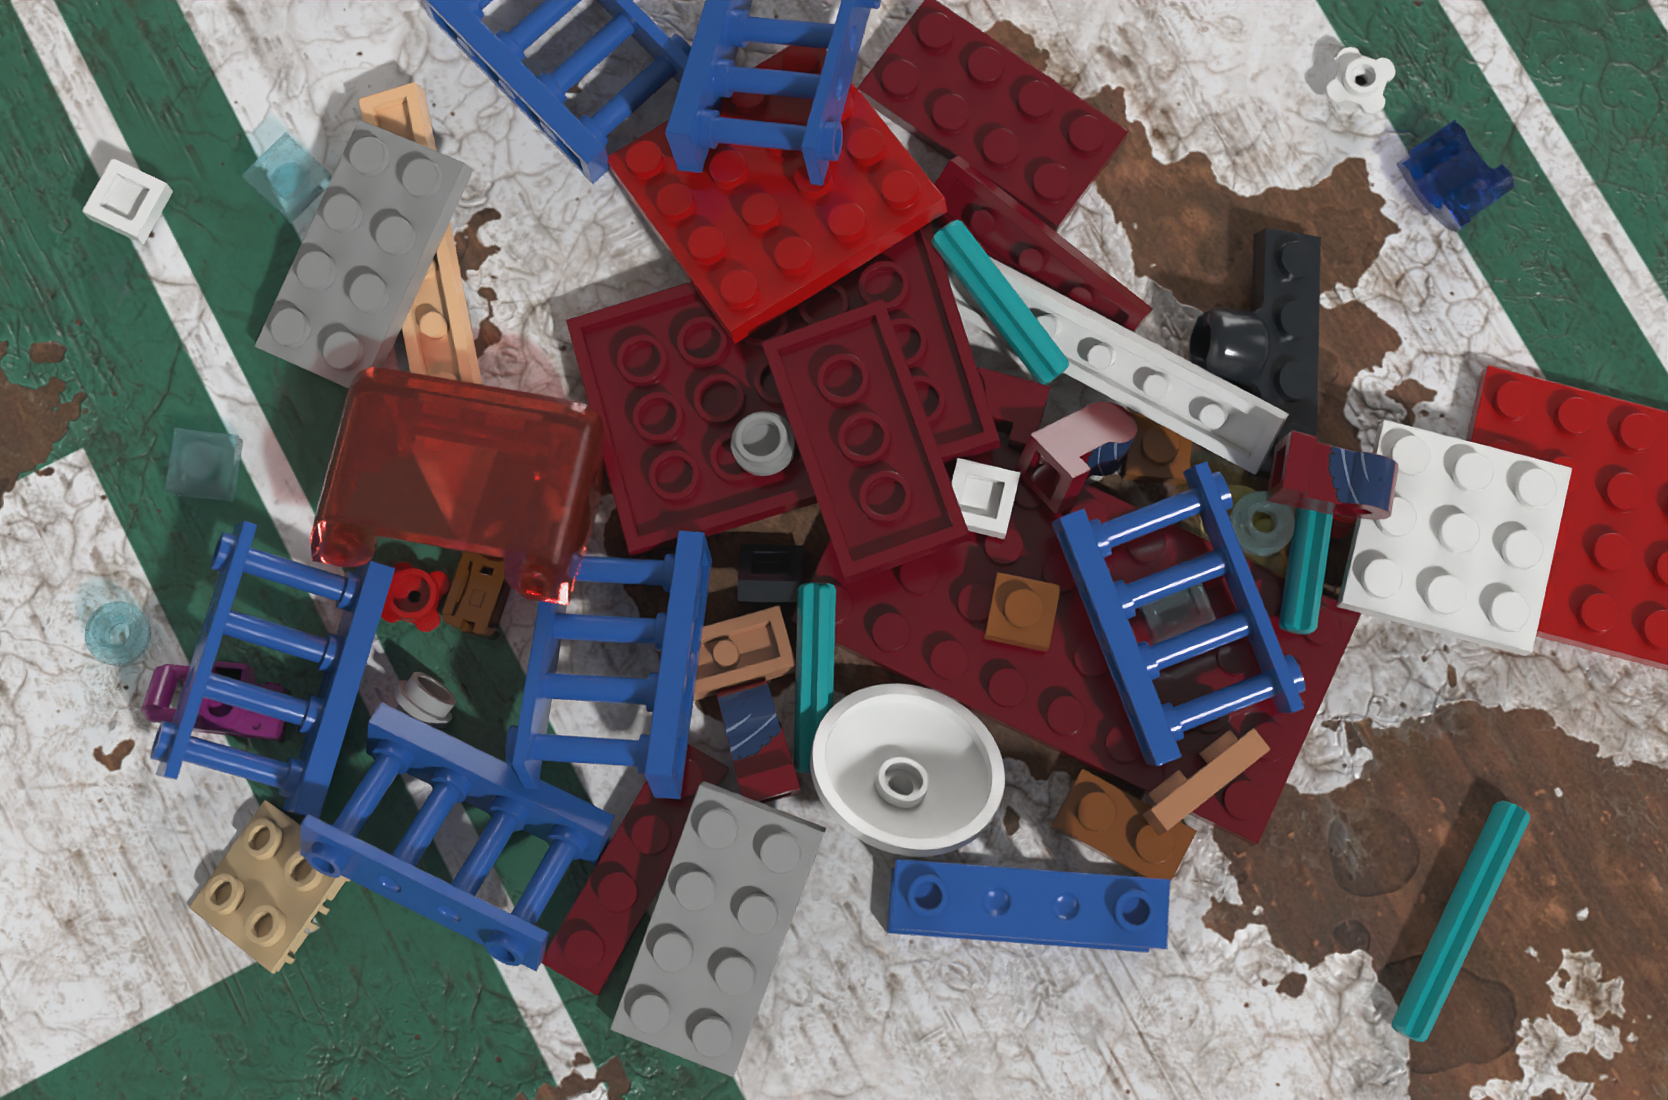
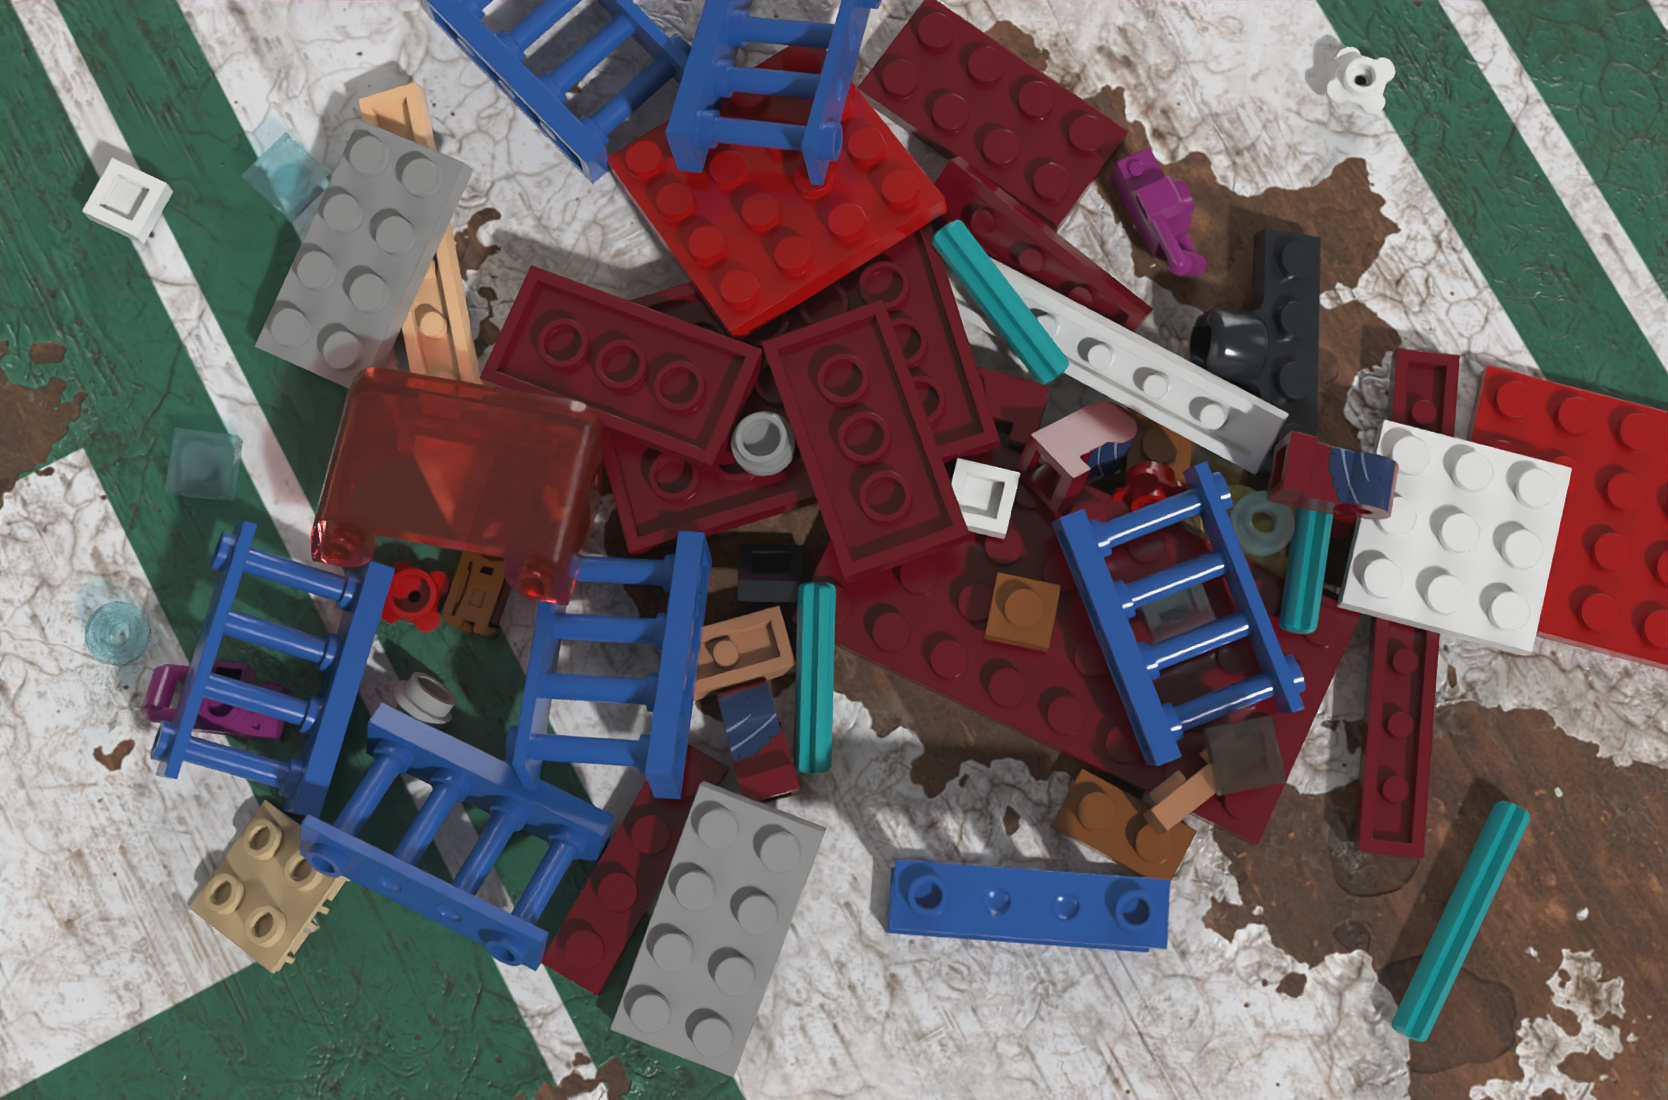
(631, 364): none -> dark red plate
(914, 744): white dish -> none
(1148, 484): none -> red plate
(1159, 211): none -> magenta piece
(1244, 755): none -> clear smoke tile
(1403, 657): none -> dark red plate
(1453, 177): clear blue piece -> none

